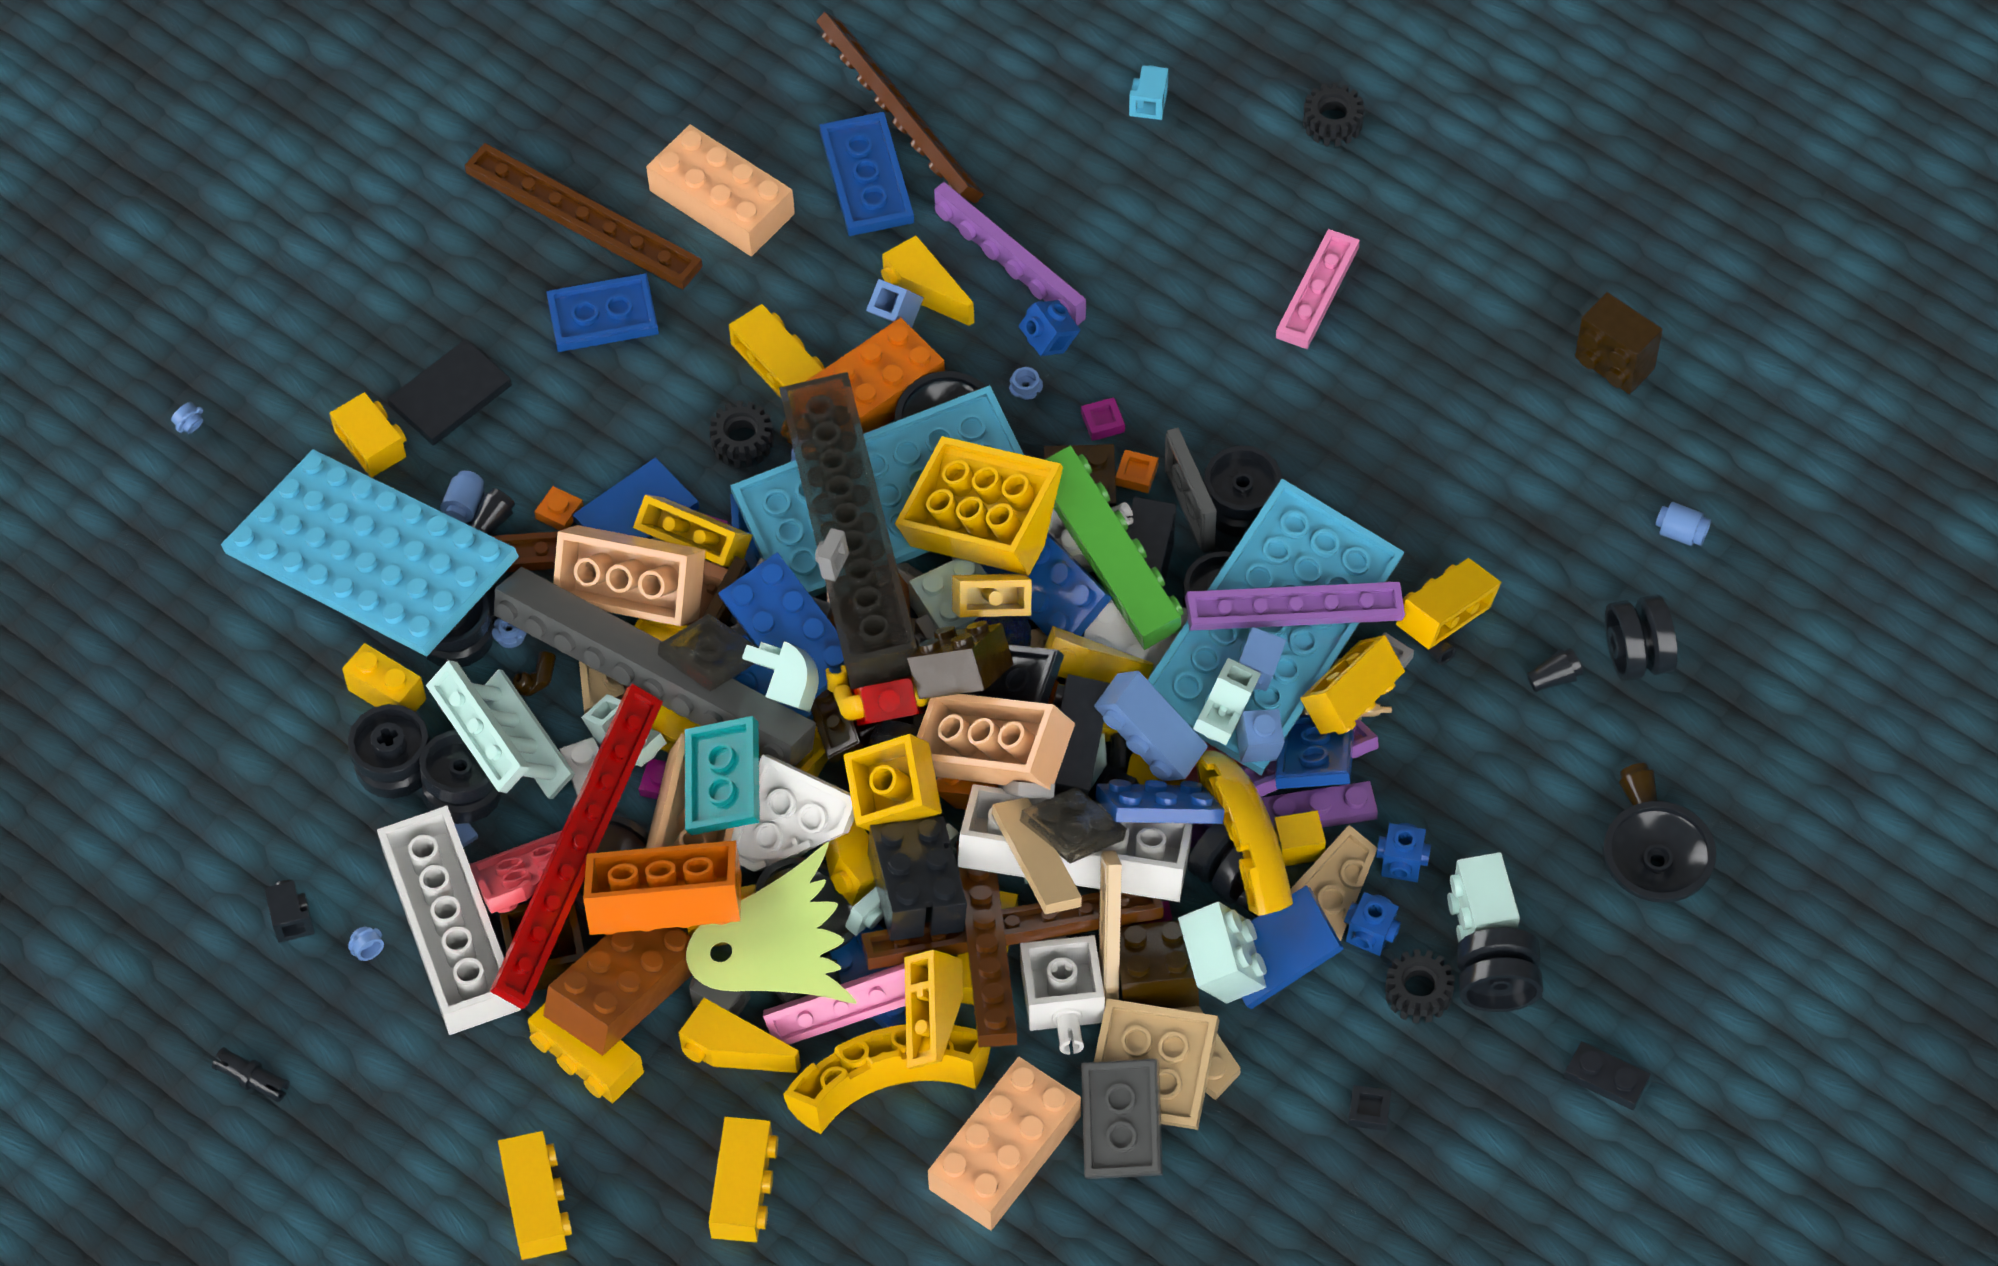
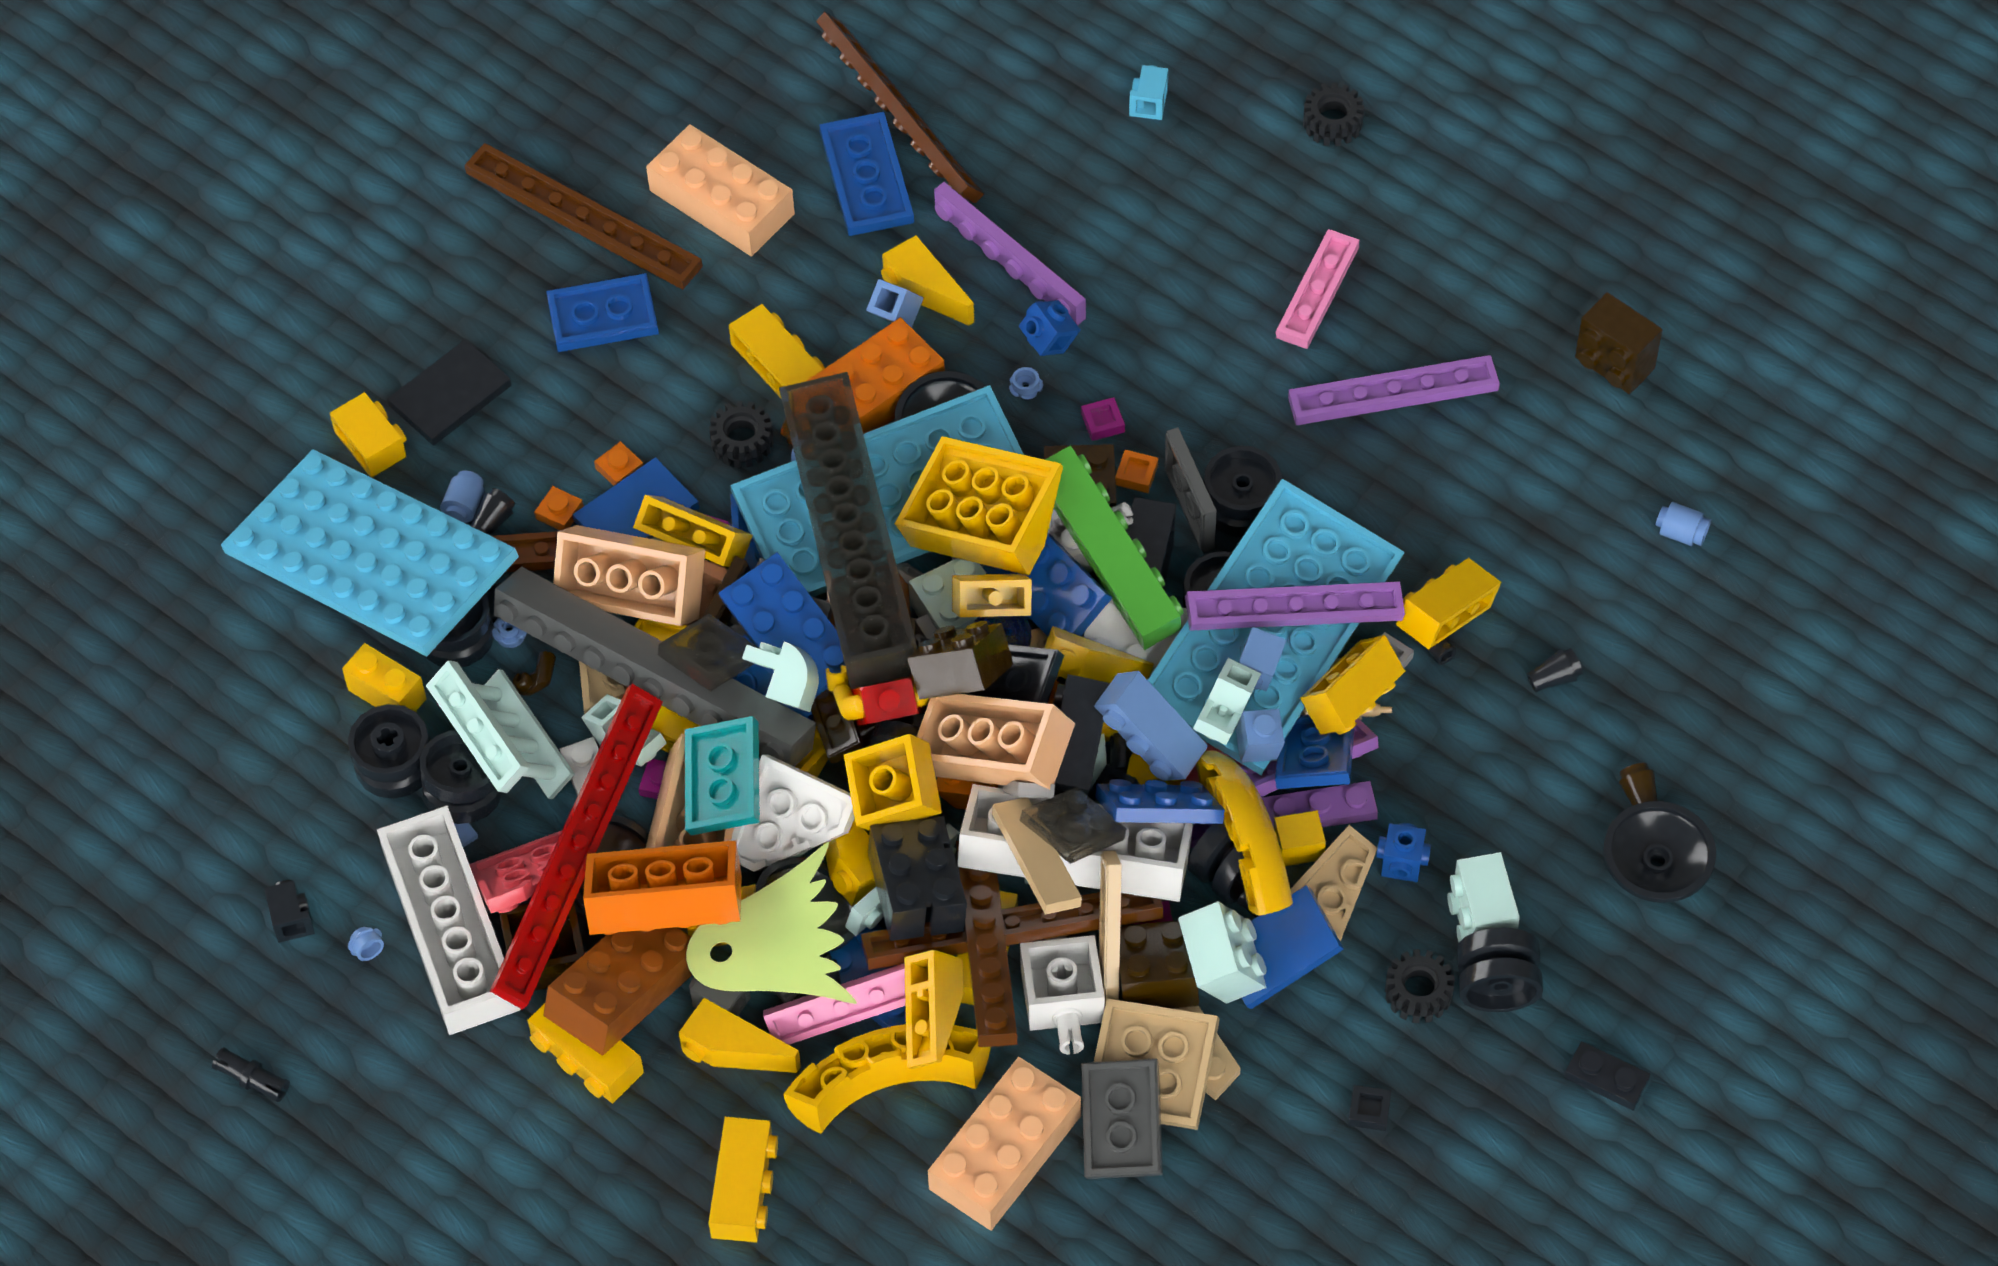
(187, 418): medium blue plate -> none
(534, 1194): yellow brick -> none
(617, 463): none -> orange plate
(832, 554): light grey plate -> none
(1372, 923): blue brick -> none
(1393, 390): none -> medium lavender plate
(1641, 637): black wheel -> none

